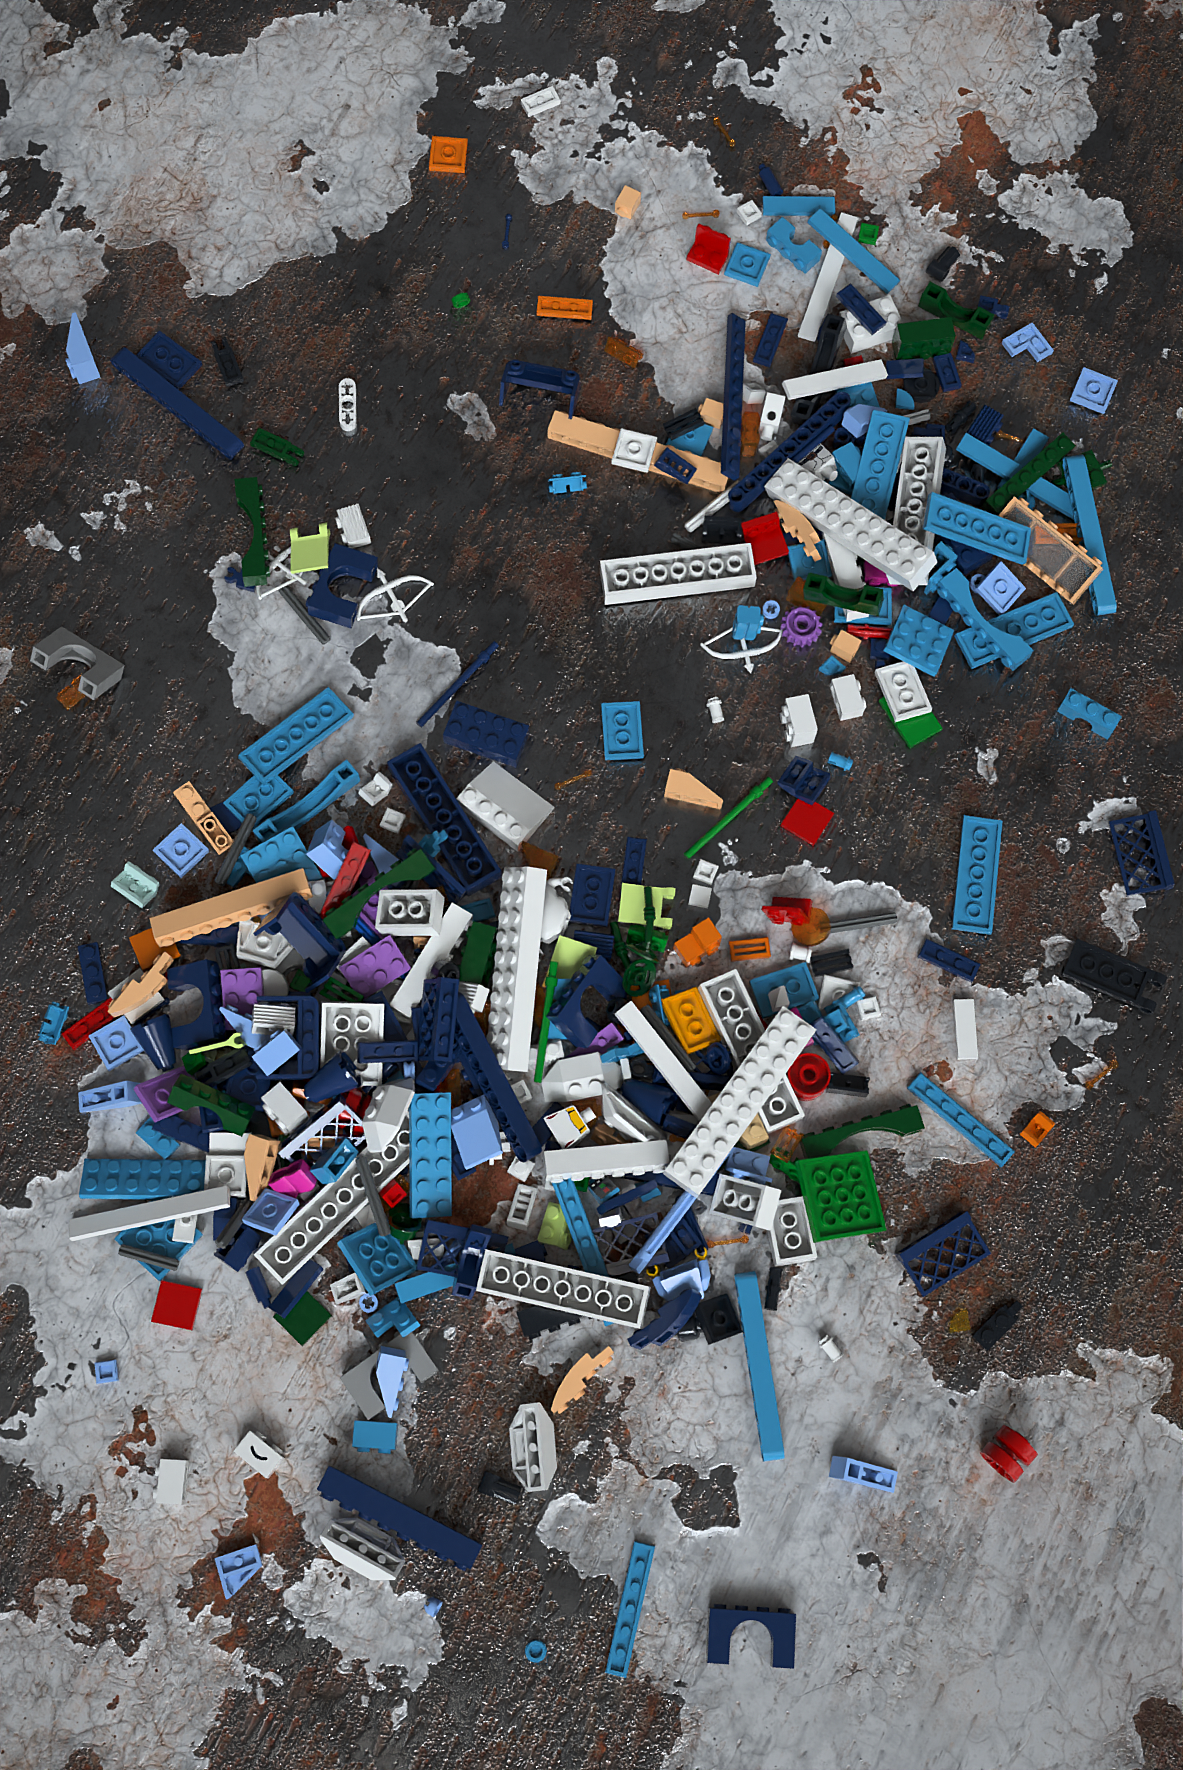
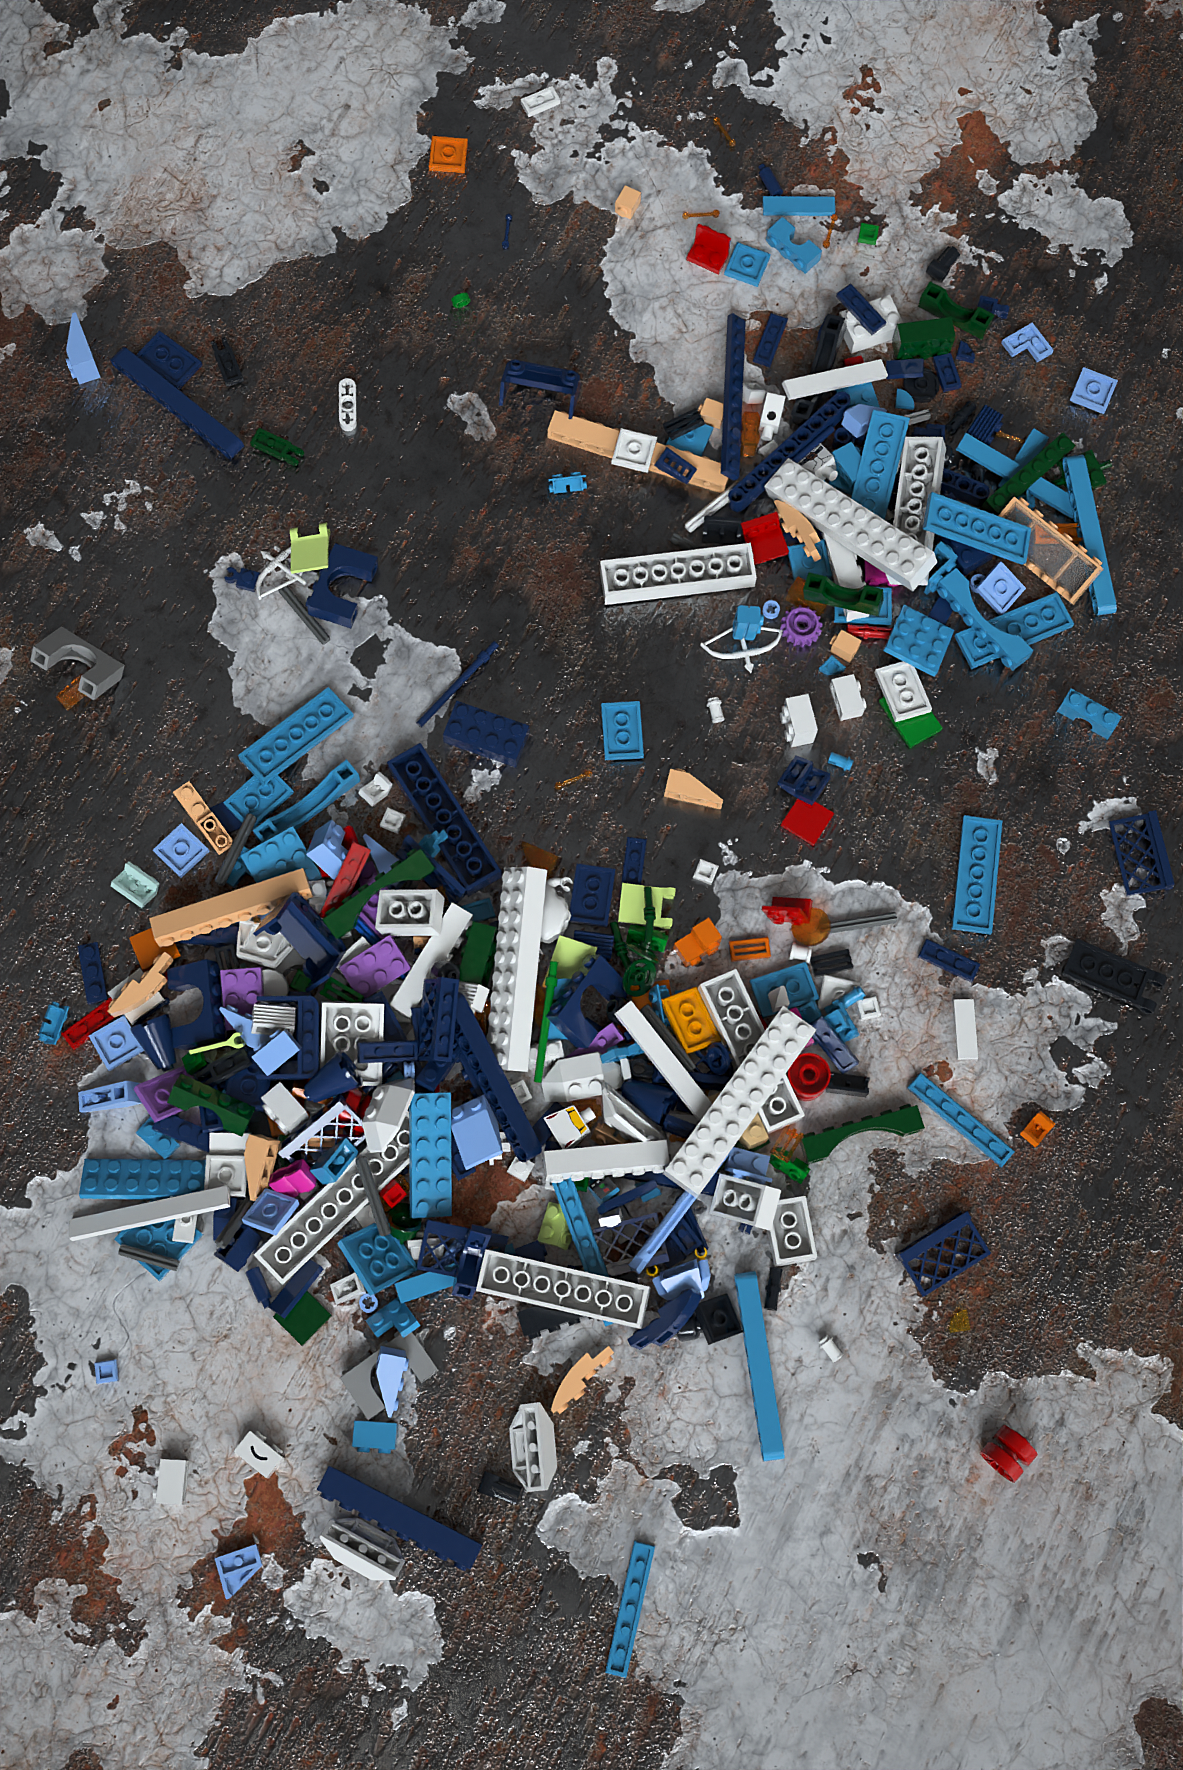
(176, 1305): red tile -> none
(253, 564): dark green arch -> none
(353, 526): white brick -> none
(397, 605): white piece -> none
(433, 1607): light blue hinge -> none
(452, 1085): clear orange hinge -> none
(504, 805): white slope -> none
(519, 1223): white slope -> none
(535, 1651): dark azure tile -> none
(564, 307): orange plate -> none
(620, 351): clear orange hinge -> none
(700, 896): white tile -> none
(744, 1239): clear orange hinge -> none
(749, 212): white plate -> none
(754, 793): green bar -> none
(779, 1624): dark blue arch -> none
(825, 284): white tile -> none
(840, 1196): green plate -> none
(853, 251): dark azure tile -> none
(863, 1474): light blue slope -> none
(877, 653): dark blue plate -> none
(996, 1325): black hinge -> none
(1089, 1084): clear orange hinge -> none

